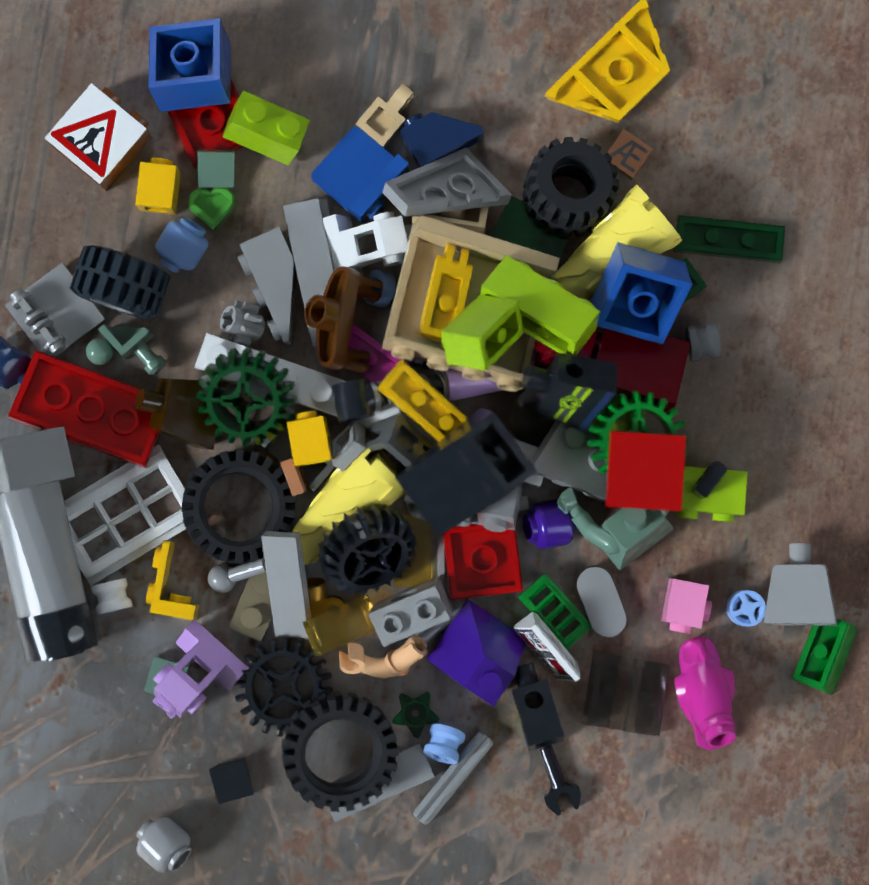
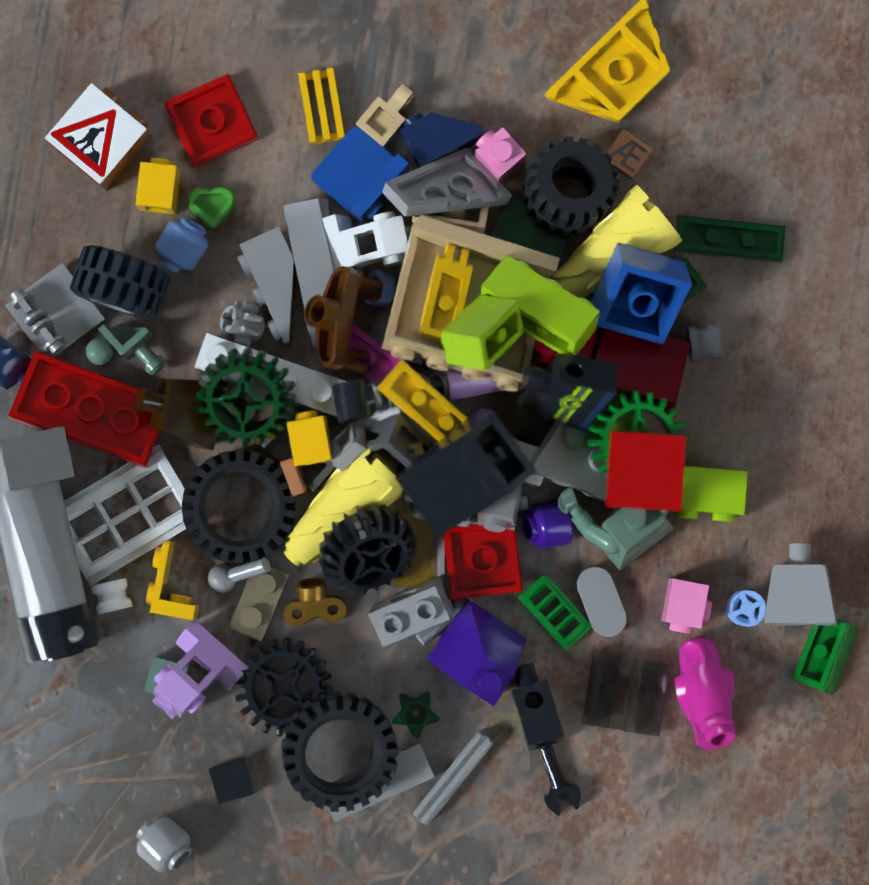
(189, 65): blue brick -> none
(215, 168): sand green tile -> none
(266, 128): lime brick -> none
(286, 583): light grey tile -> none
(317, 76): none -> yellow tile
(339, 625): clear yellow tile -> none
(394, 664): light nougat piece -> none
(444, 743): light blue wheel -> none
(500, 154): none -> bright pink brick
(548, 648): white slope -> none
(709, 479): black tile -> none

